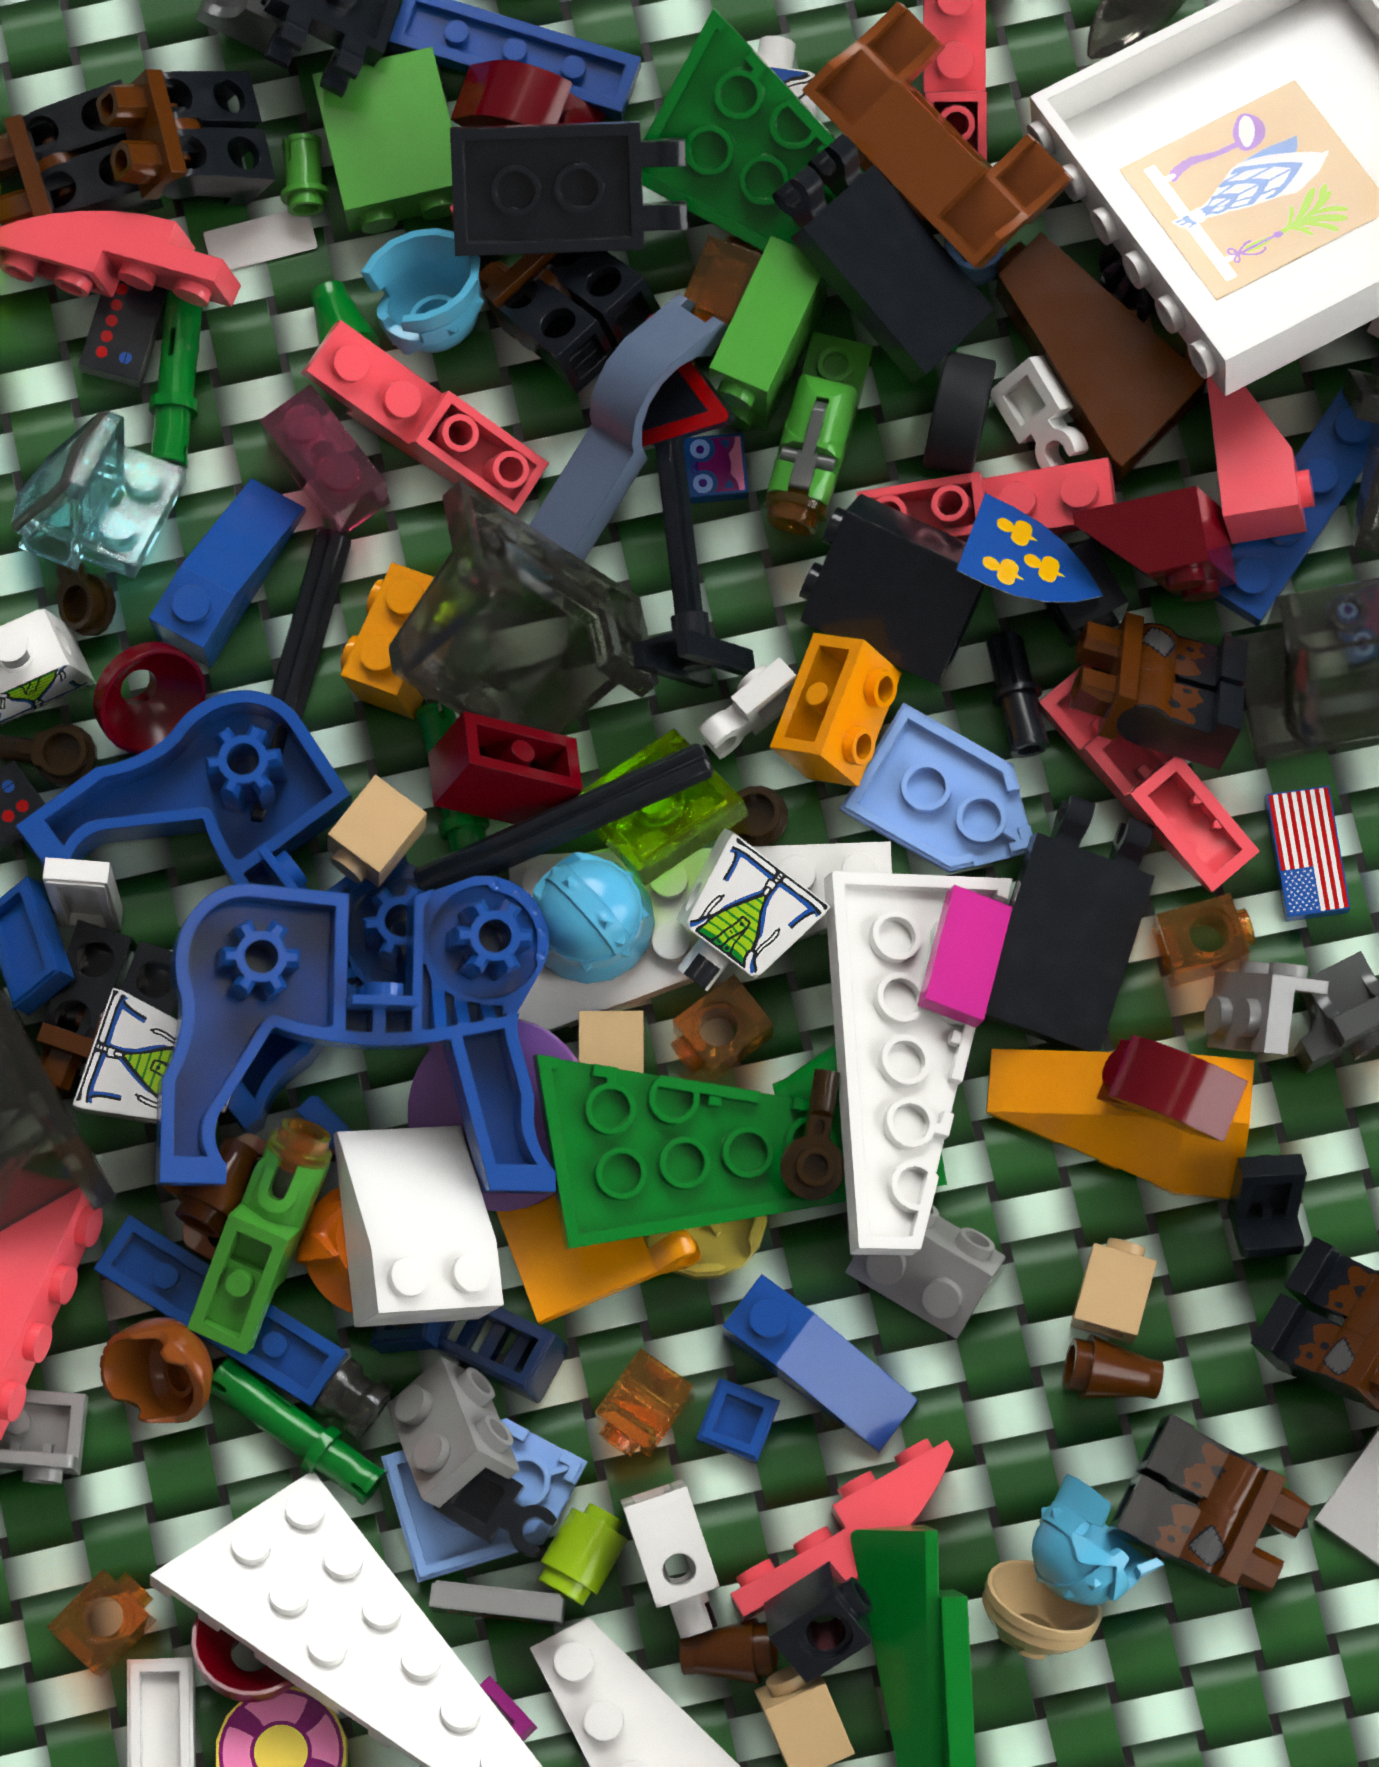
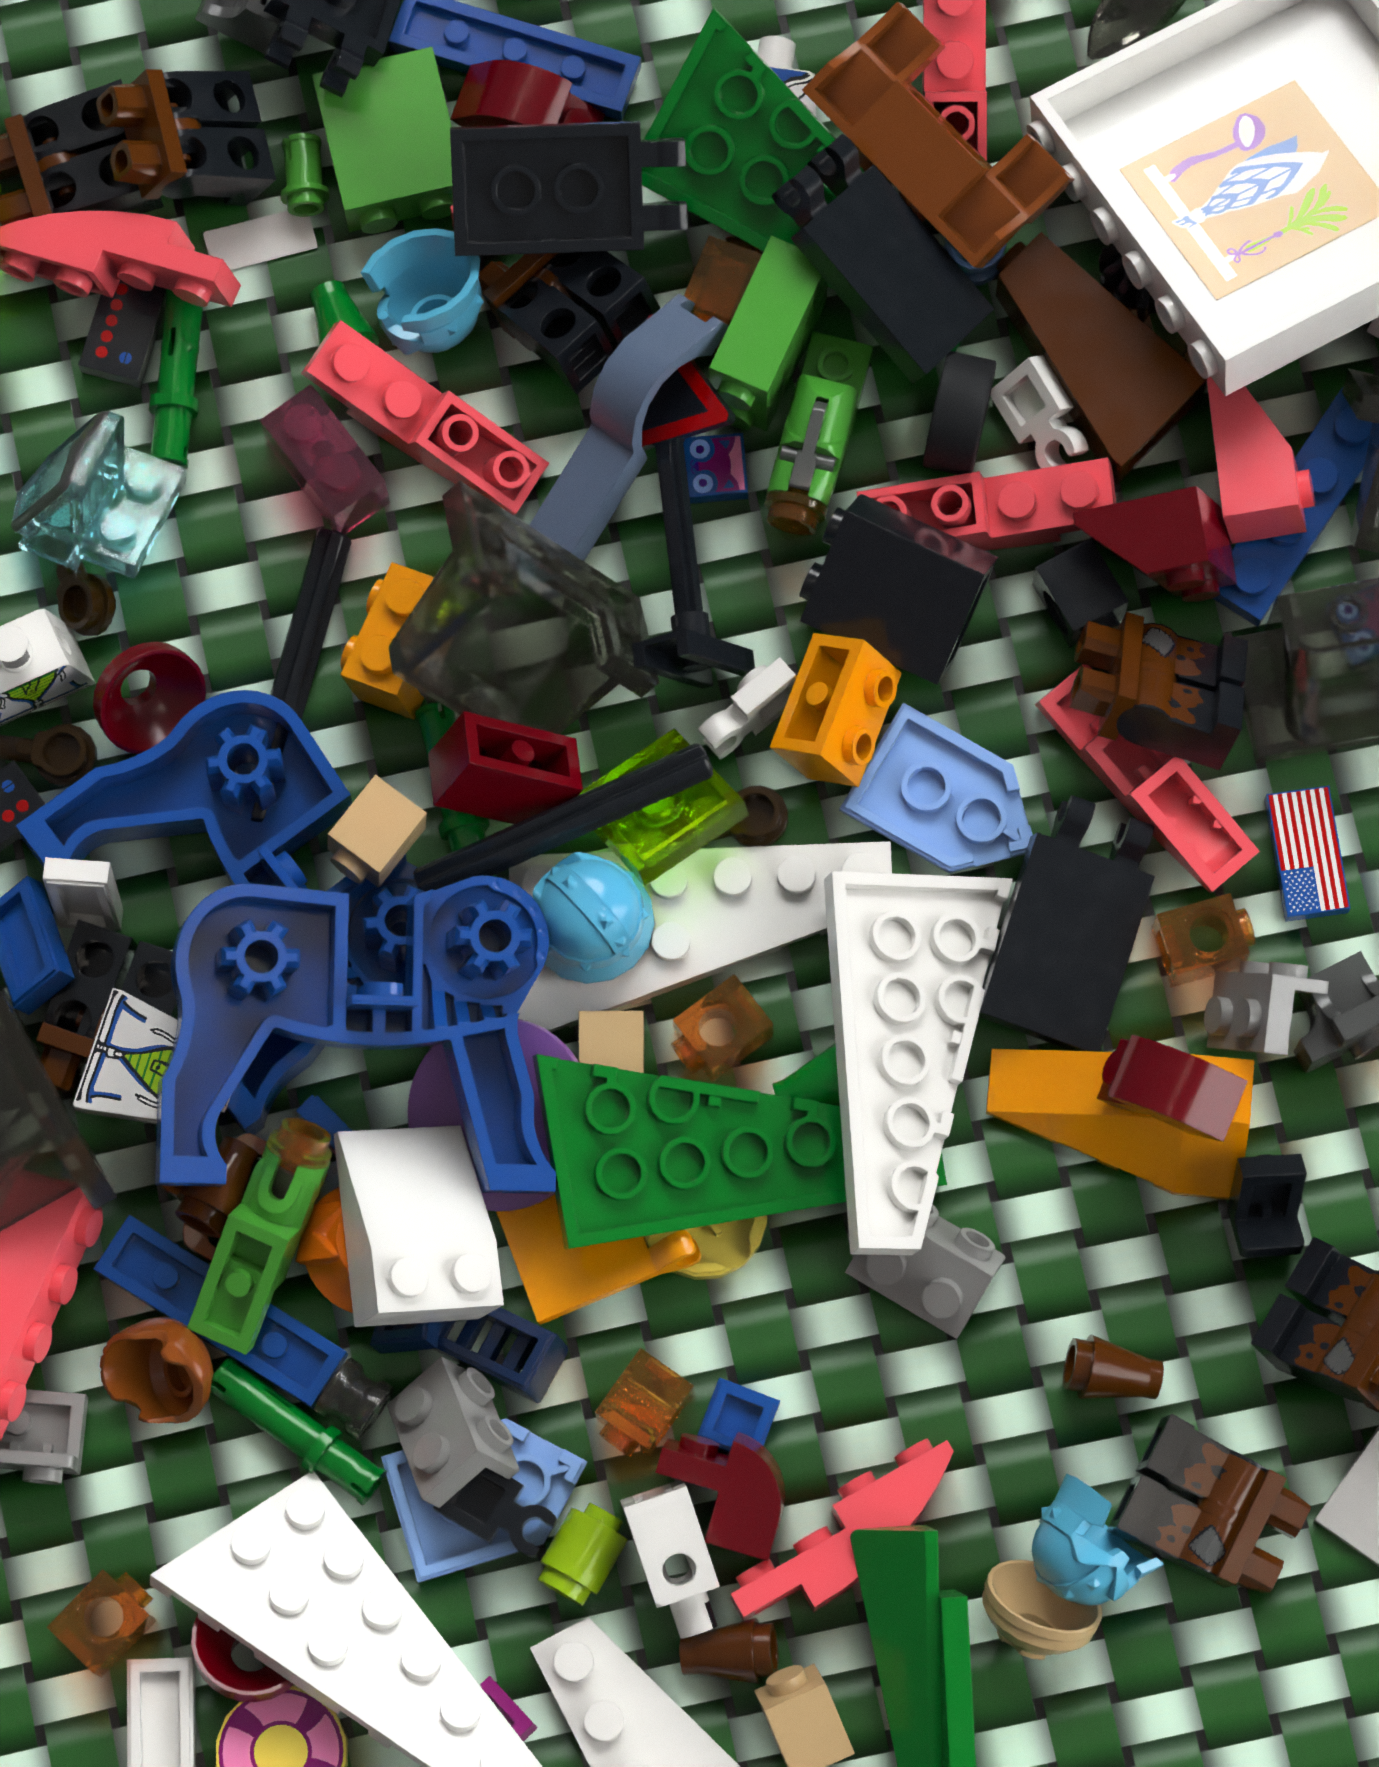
(225, 572): blue slope -> none
(497, 1603): light grey tile -> none
(743, 912): torso -> none
(747, 1486): none -> dark red brick
(813, 1163): dark brown plate -> none
(814, 1645): black brick -> none
(818, 1363): slope -> none
(965, 956): dark pink tile -> none
(1017, 695): black axle -> none
(1023, 557): blue sticker -> none
(1114, 1290): tan brick -> none

